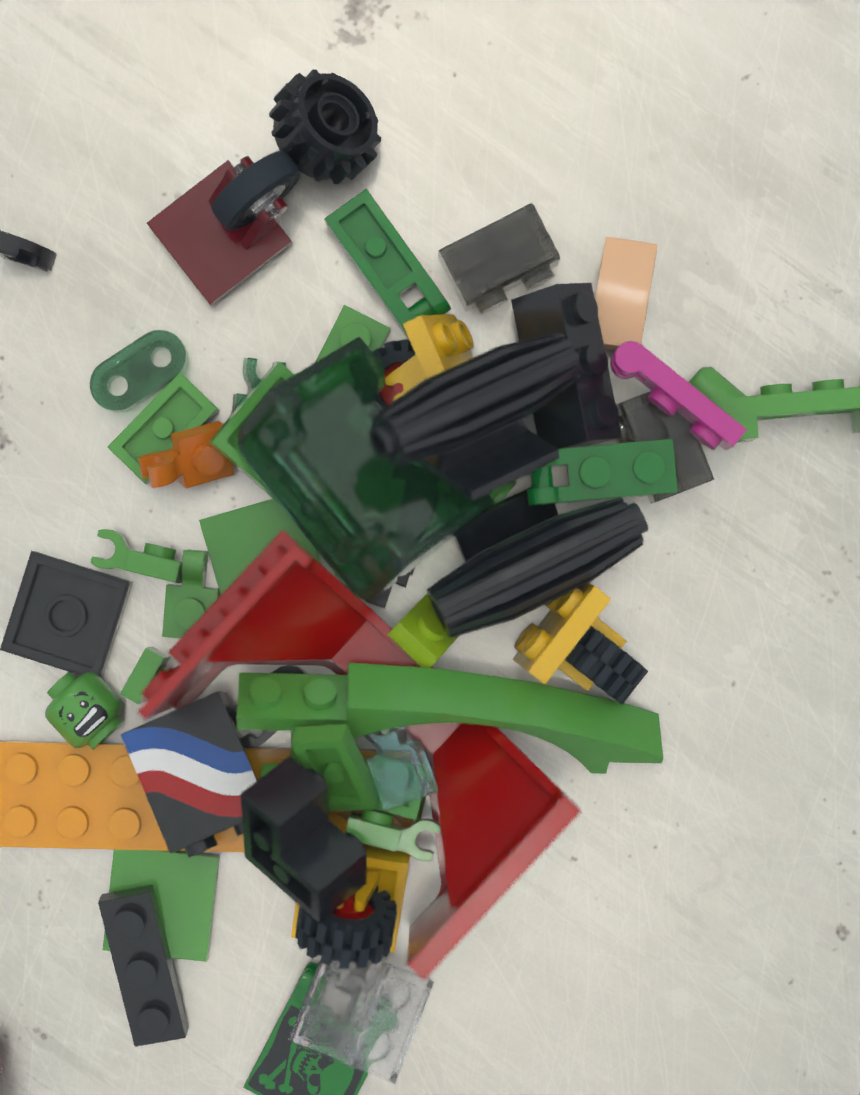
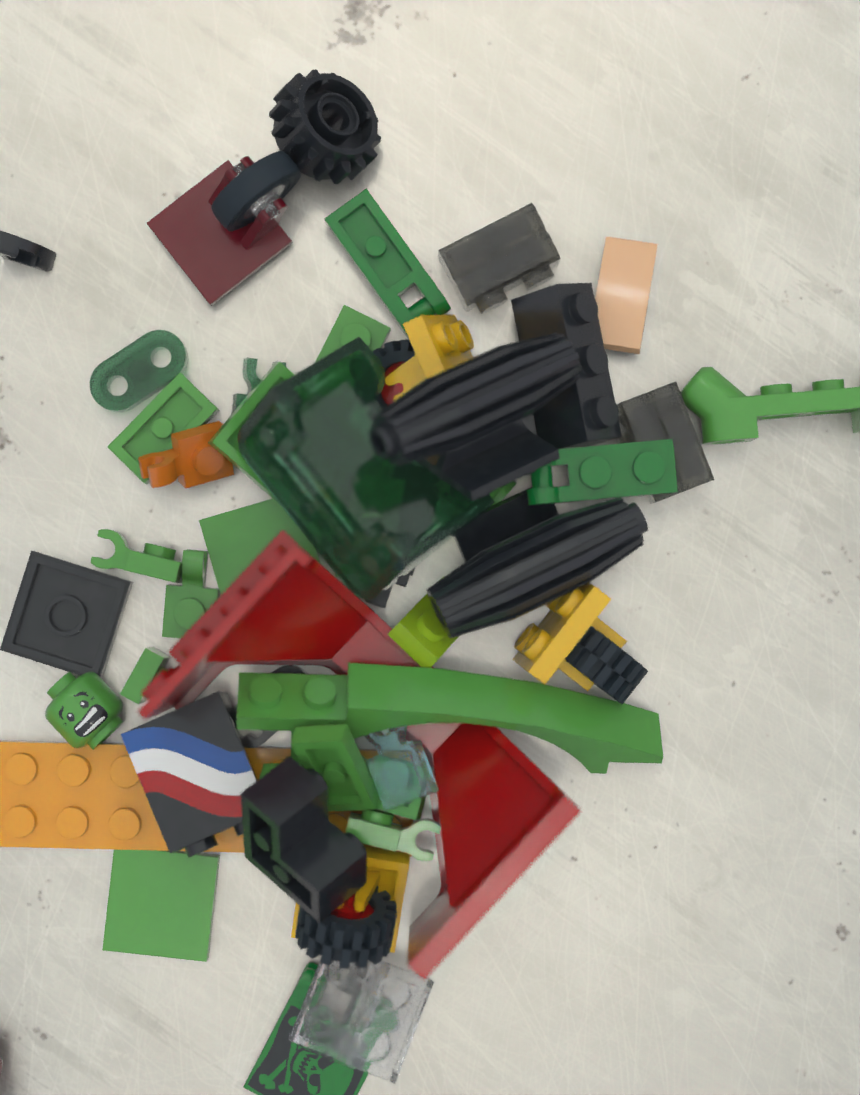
(143, 965): black plate -> none
(675, 394): dark pink plate -> none

